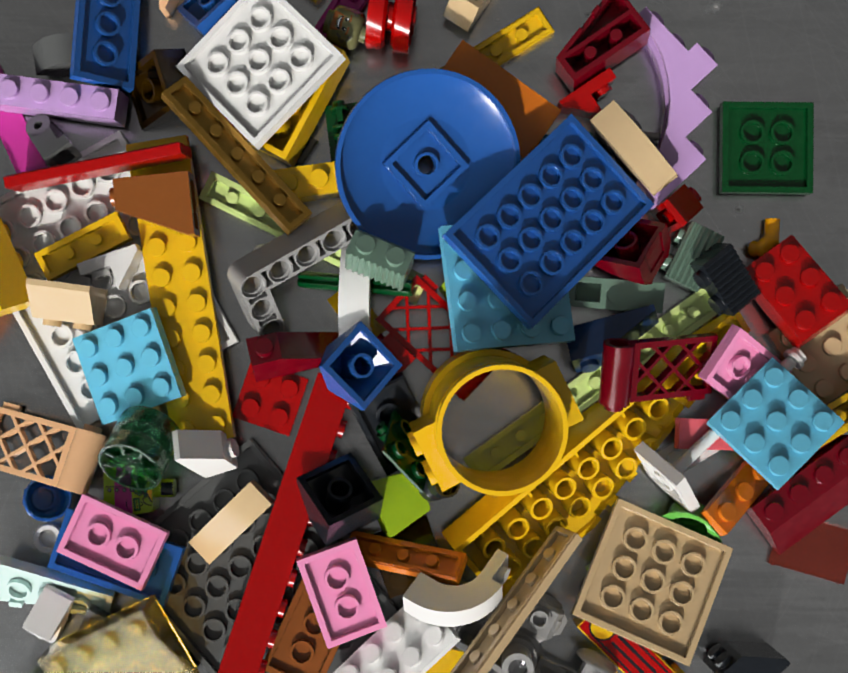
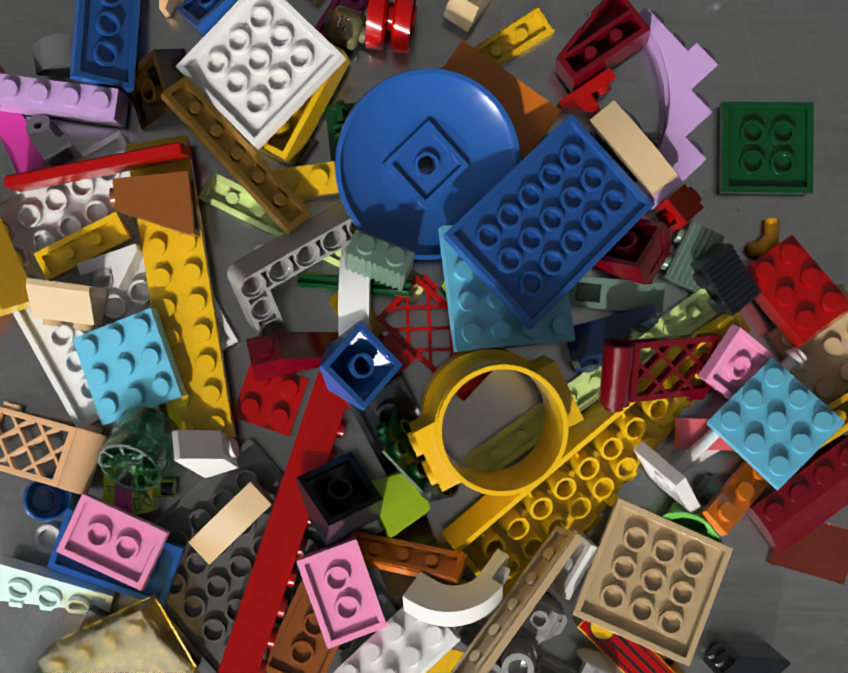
(49, 614): white slope -> none
(575, 568): none -> white plate
(708, 486): none -> sand green plate

